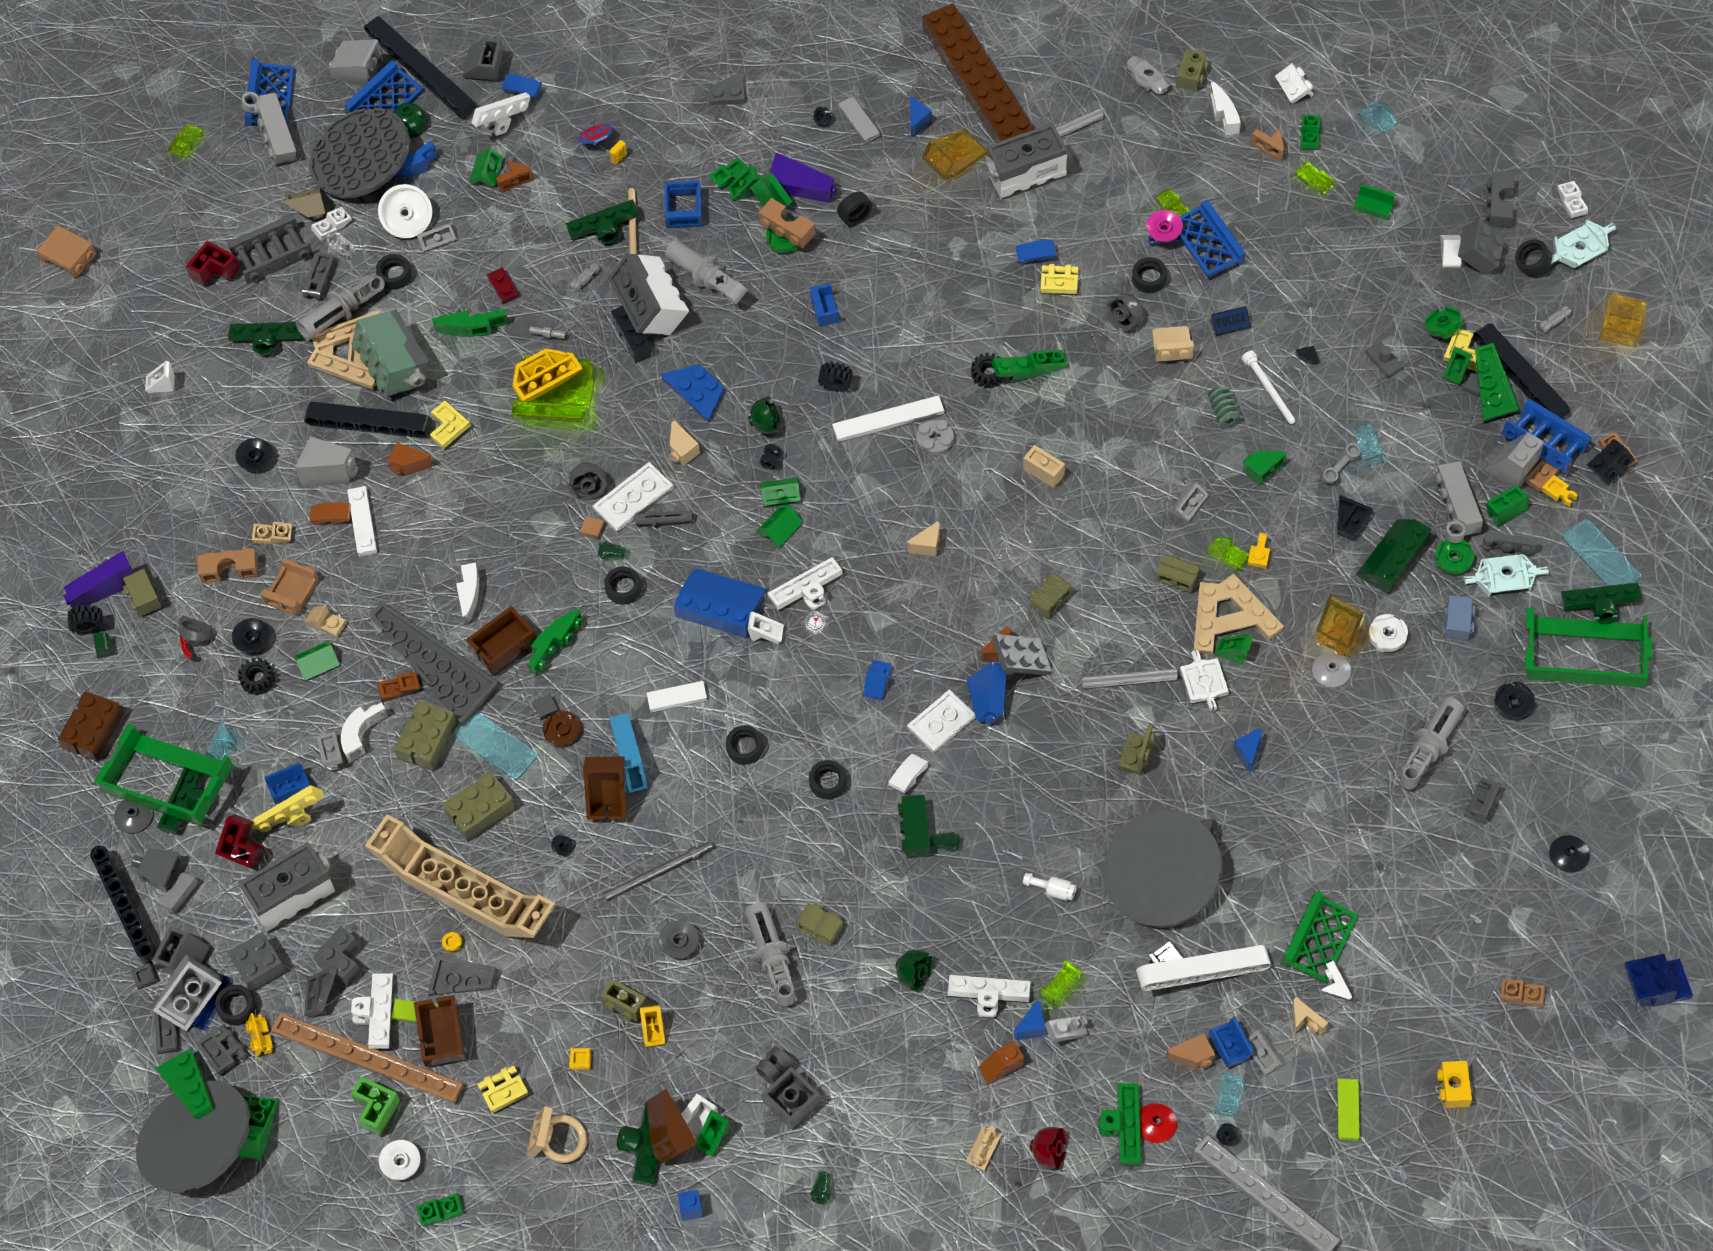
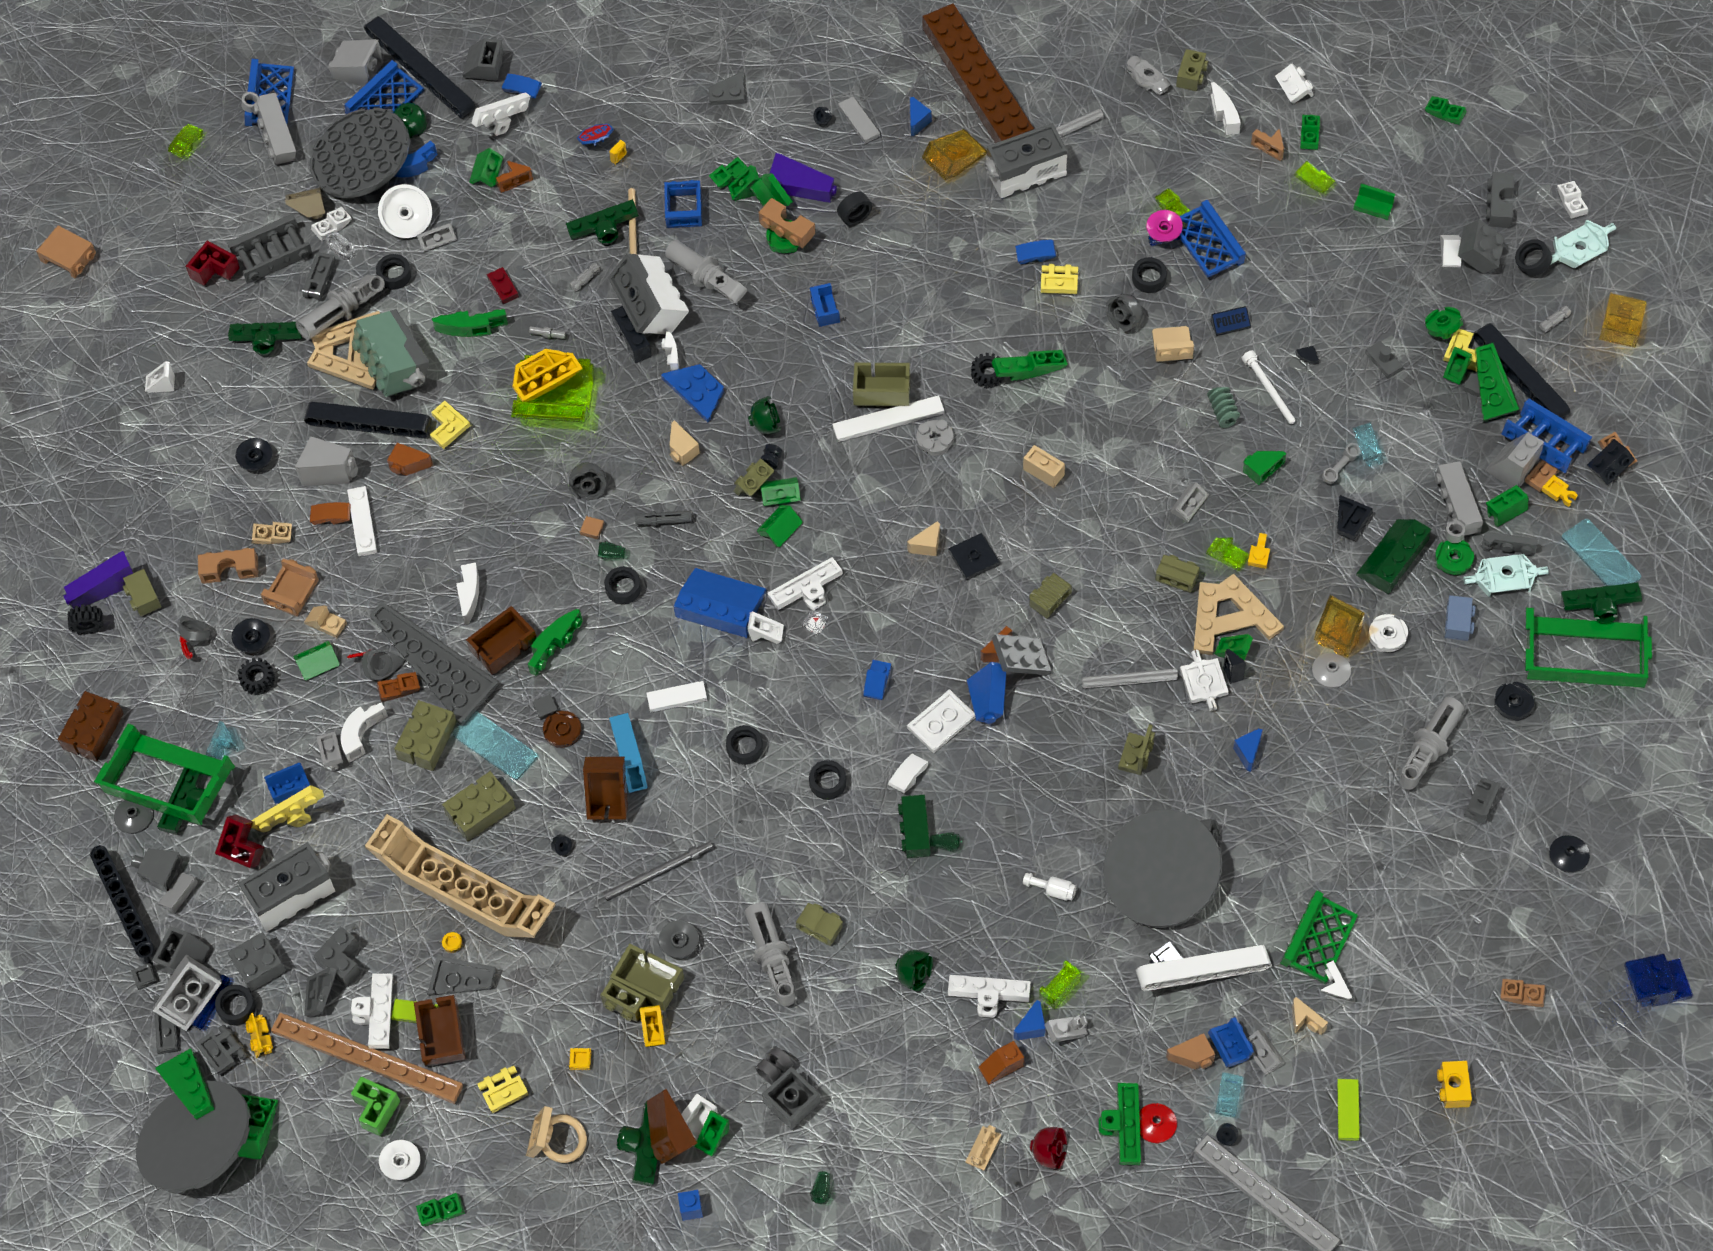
(102, 645): dark green brick -> none
(378, 663): none -> dark grey piece
(633, 497): white tile -> none
(652, 980): none -> olive piece
(671, 351): none -> white slope
(753, 480): none -> olive bracket
(835, 376): black tyre -> none
(887, 388): none -> olive piece
(973, 556): none -> black plate
(1233, 666): none -> black slope
(1378, 116): clear light blue slope -> none
(1443, 110): none -> green slope

